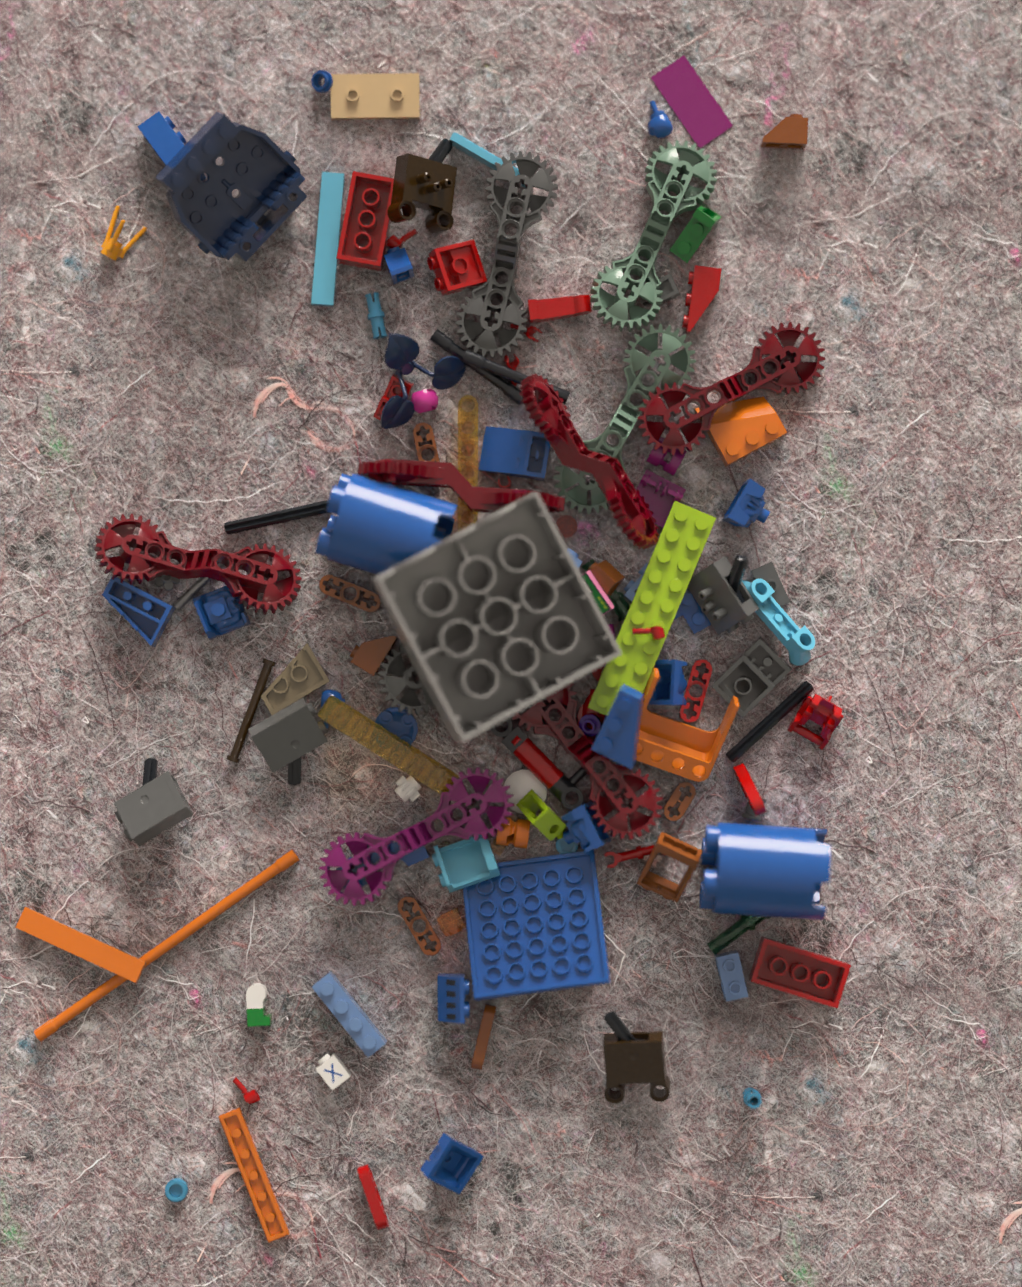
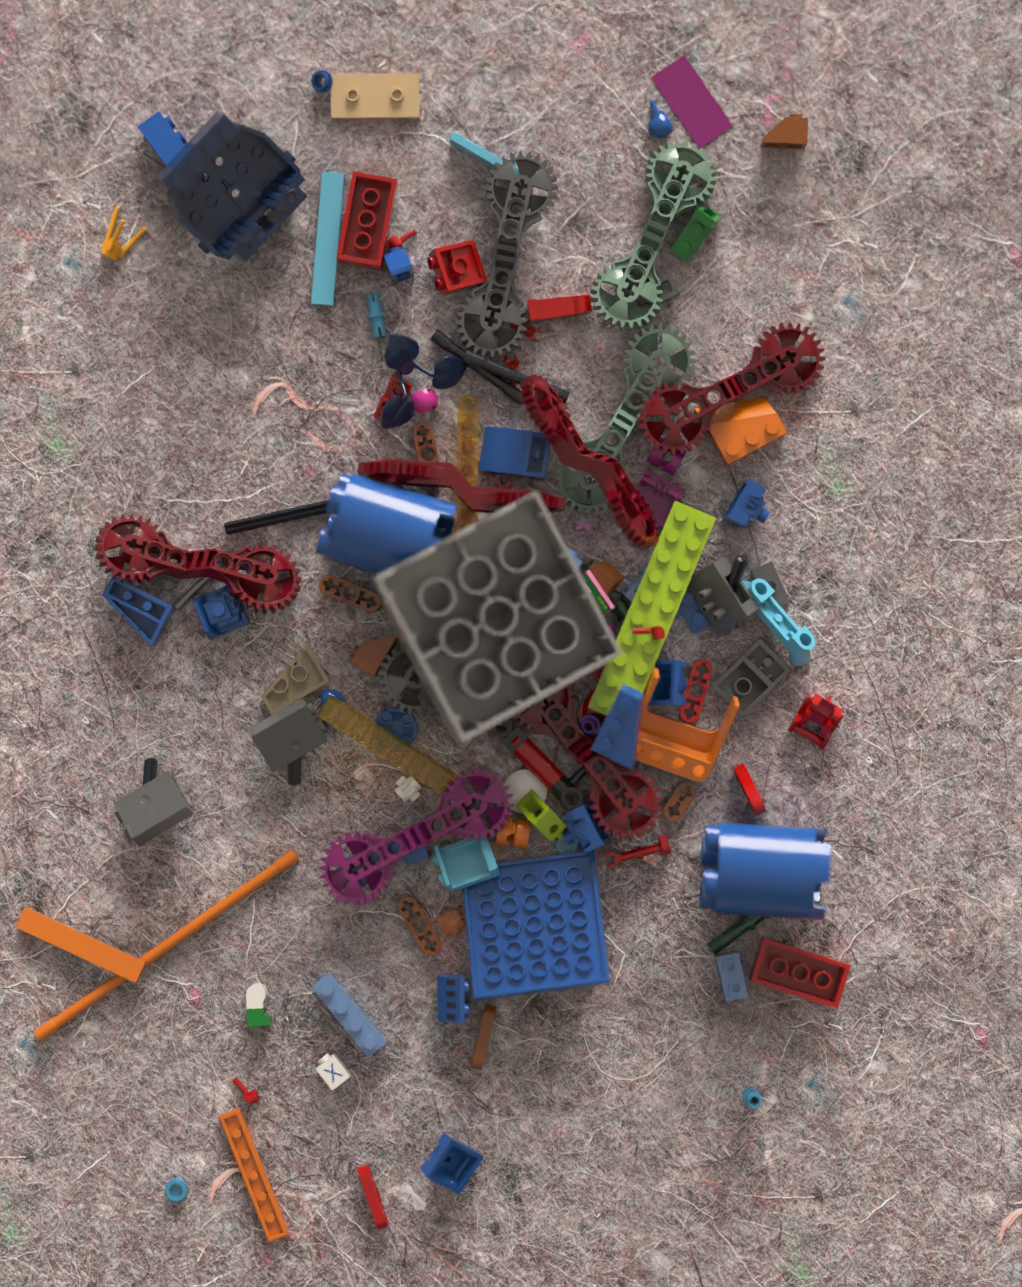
(252, 707): dark brown bar -> none
(426, 186): dark brown piece -> none
(566, 526): clear red tile -> none
(633, 1060): dark brown piece -> none
(677, 850): dark orange window -> none
(704, 288): red slope -> none
(769, 721): black axle -> none

